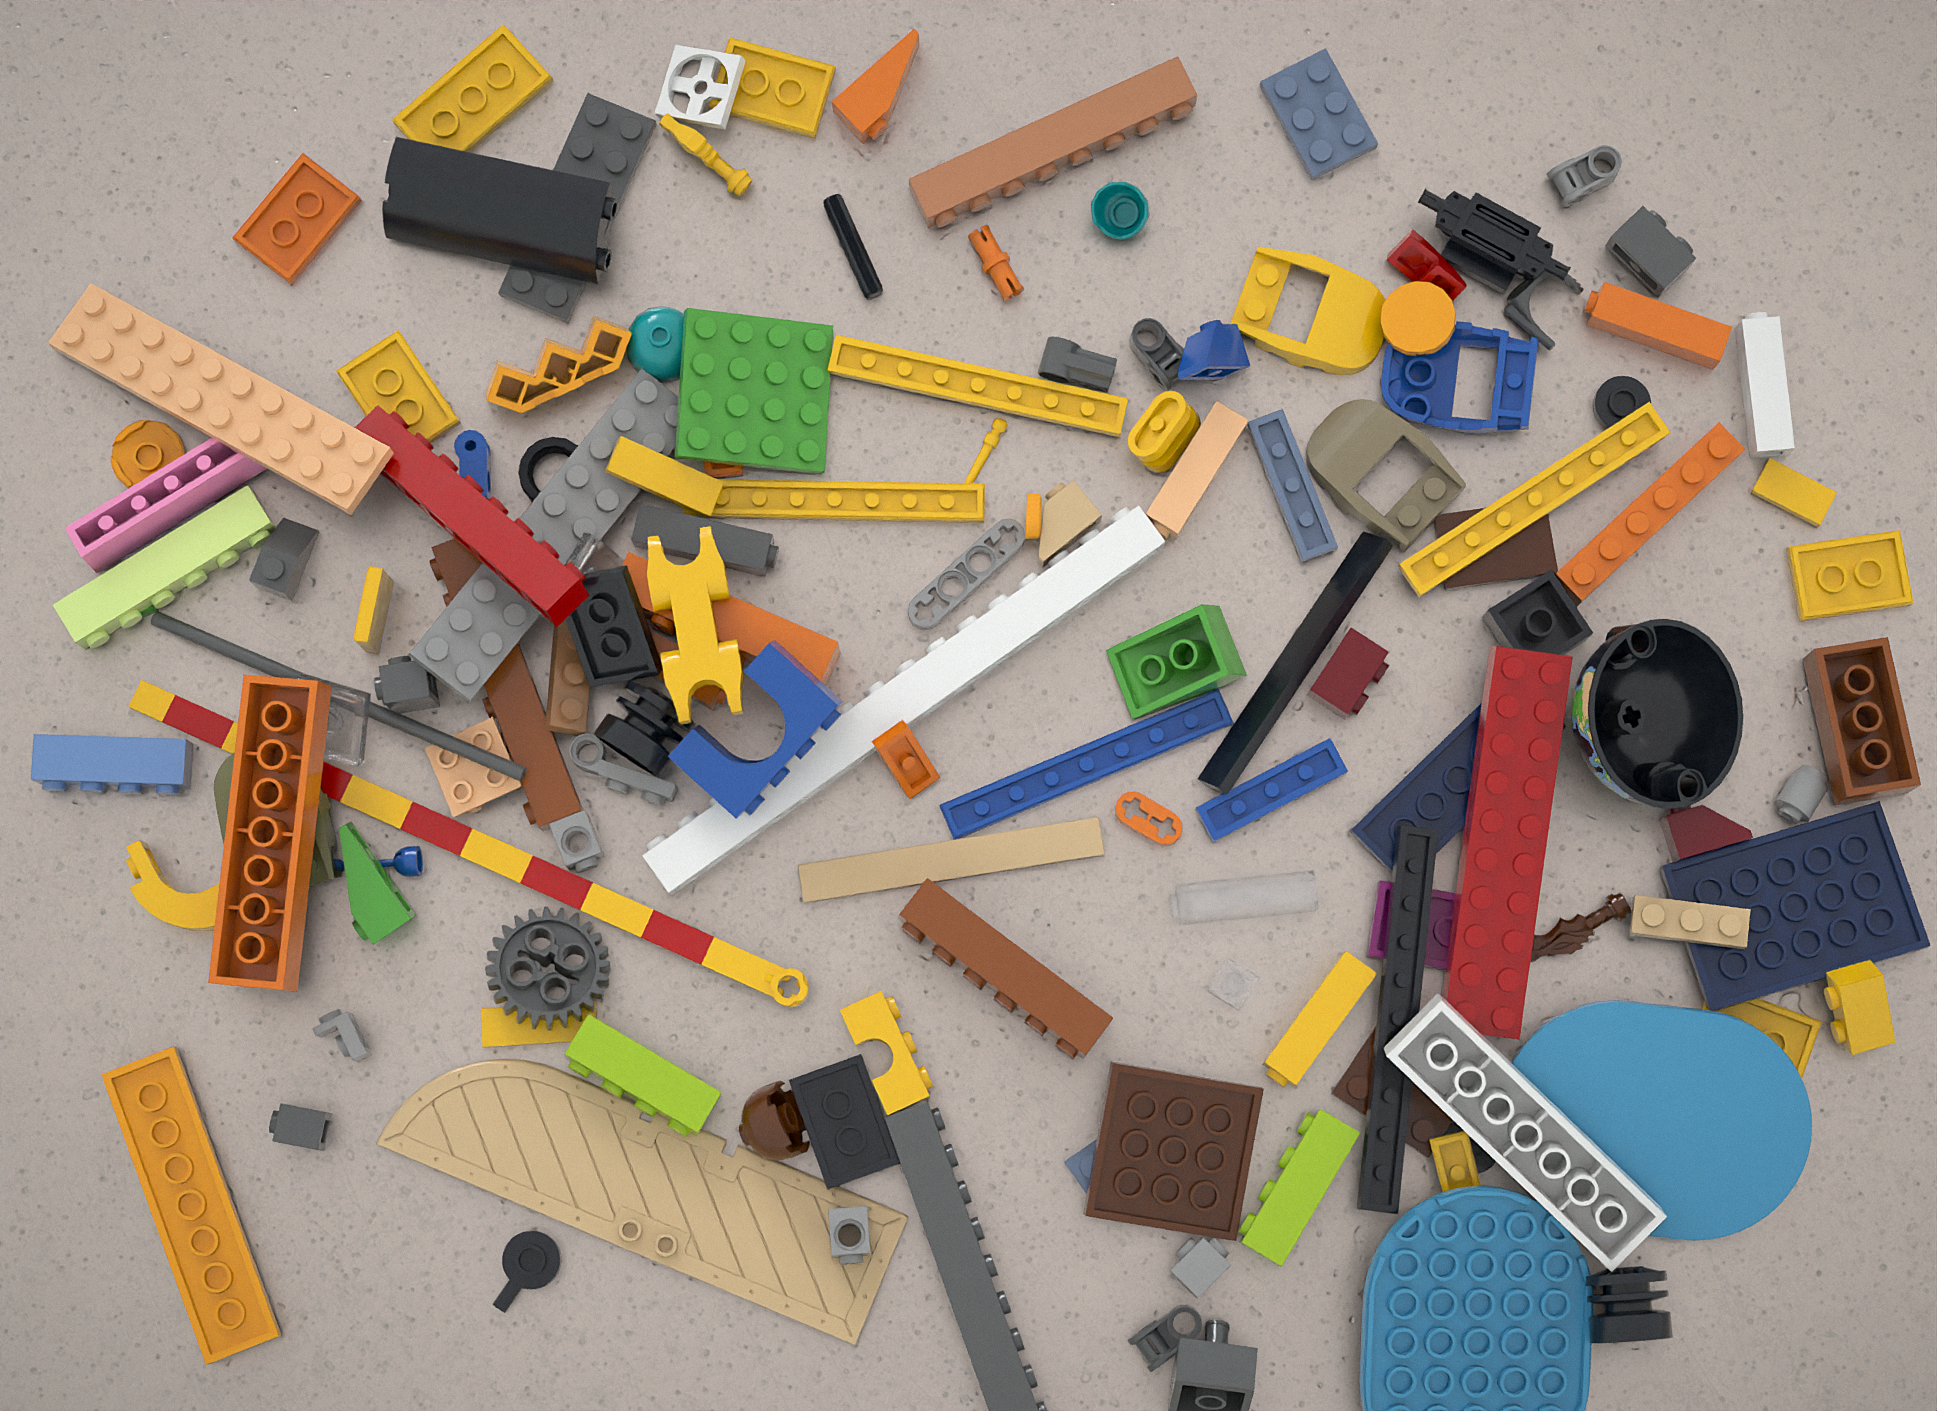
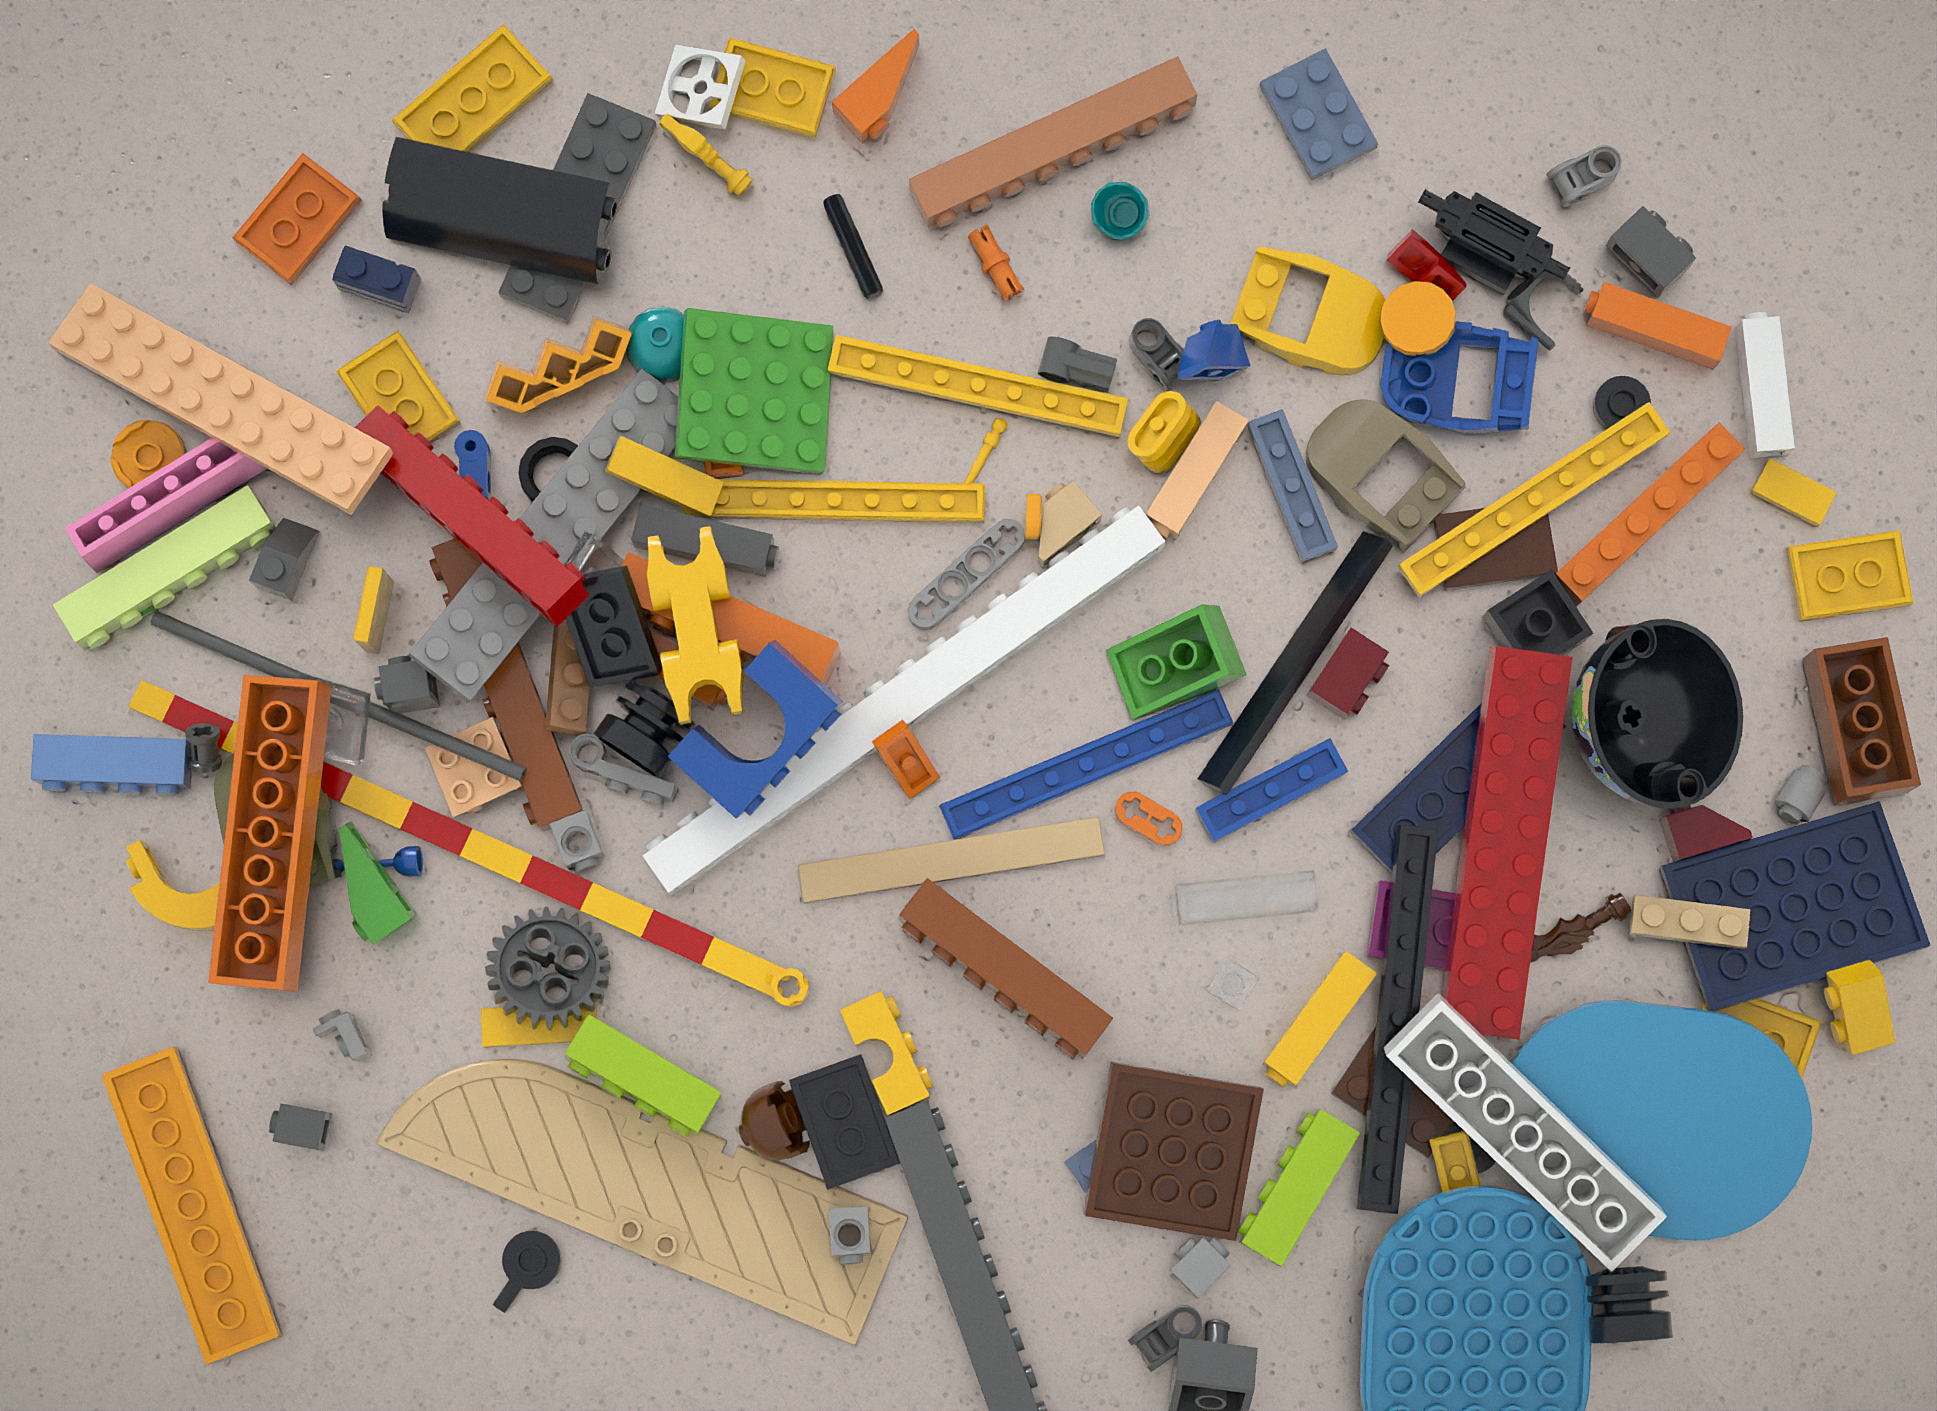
(203, 747): none -> dark grey bush
(376, 279): none -> dark blue brick

